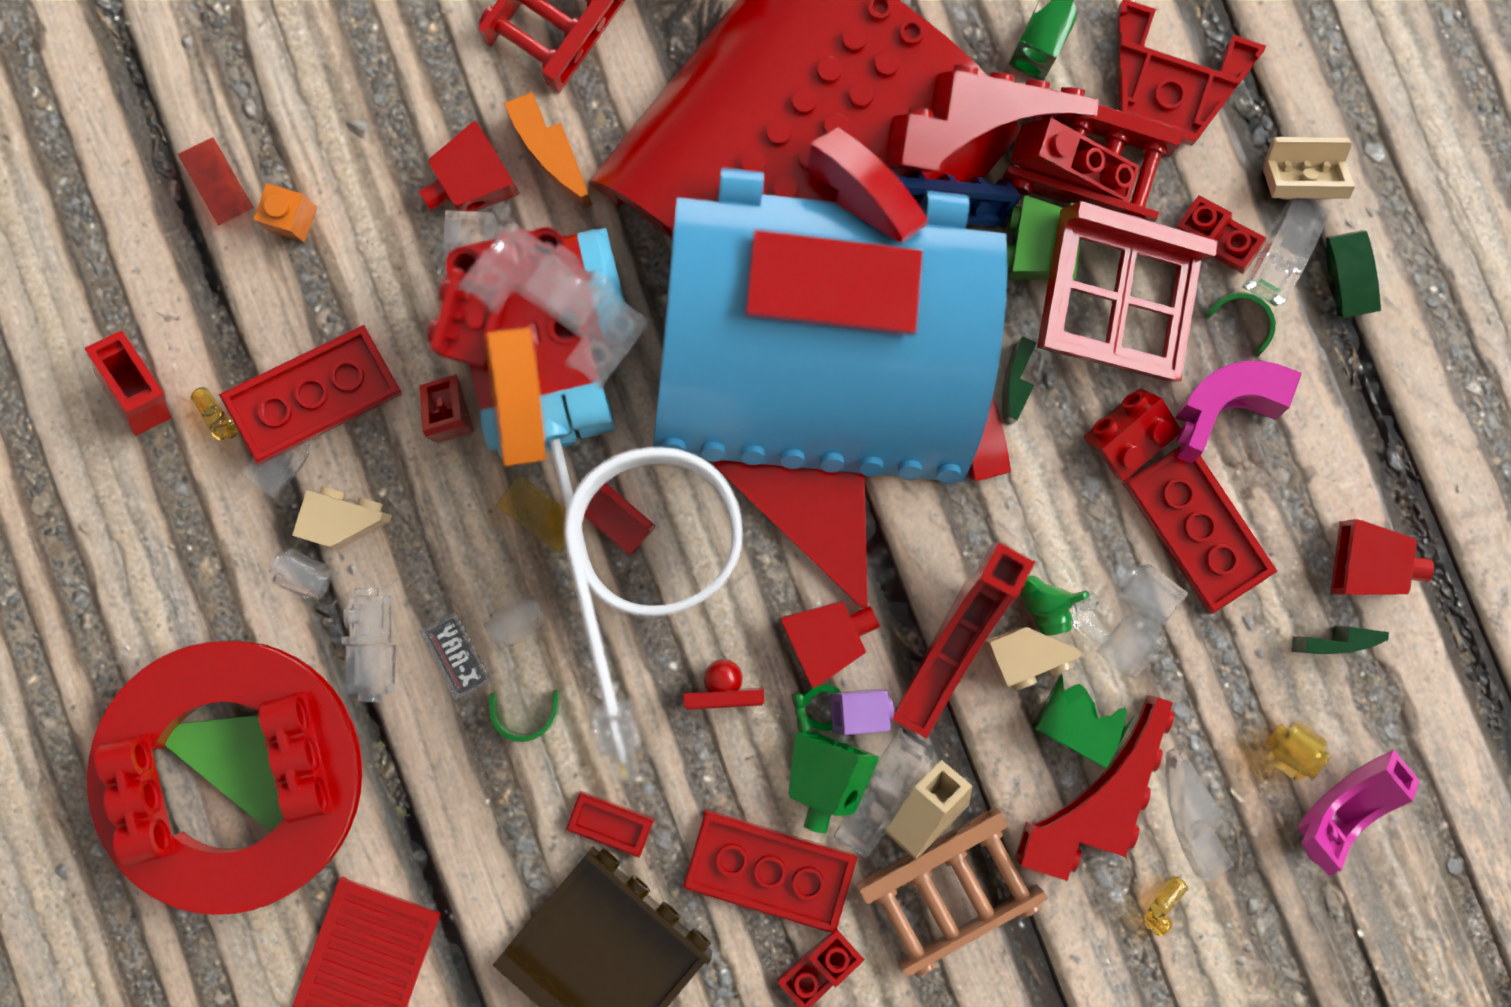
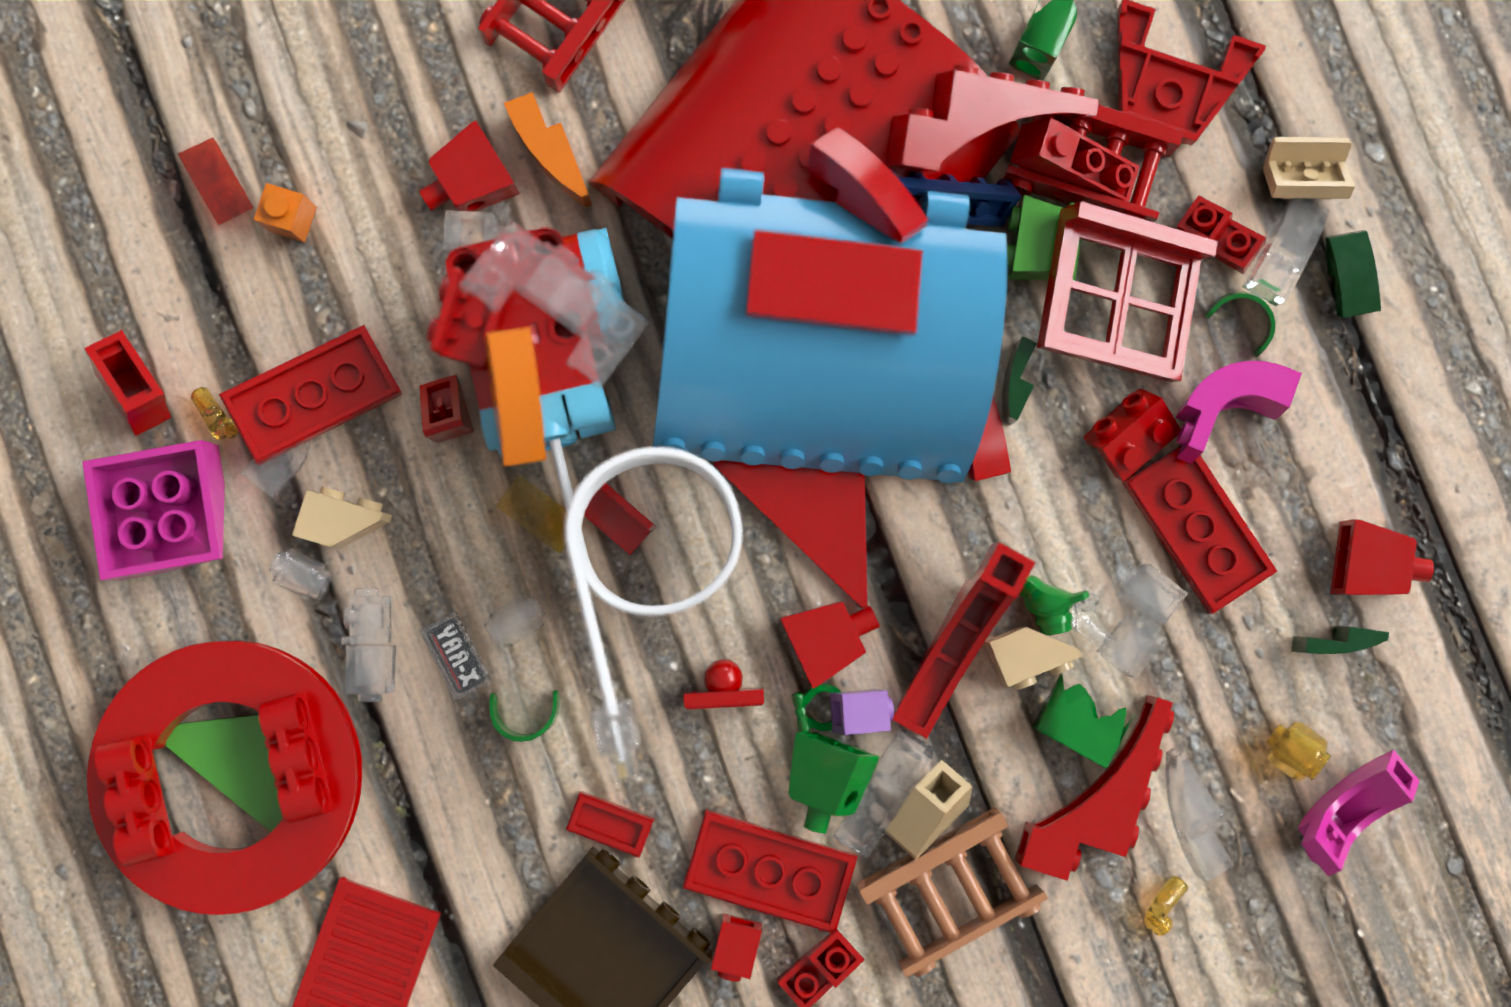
(156, 509): none -> dark pink slope
(736, 948): none -> red brick

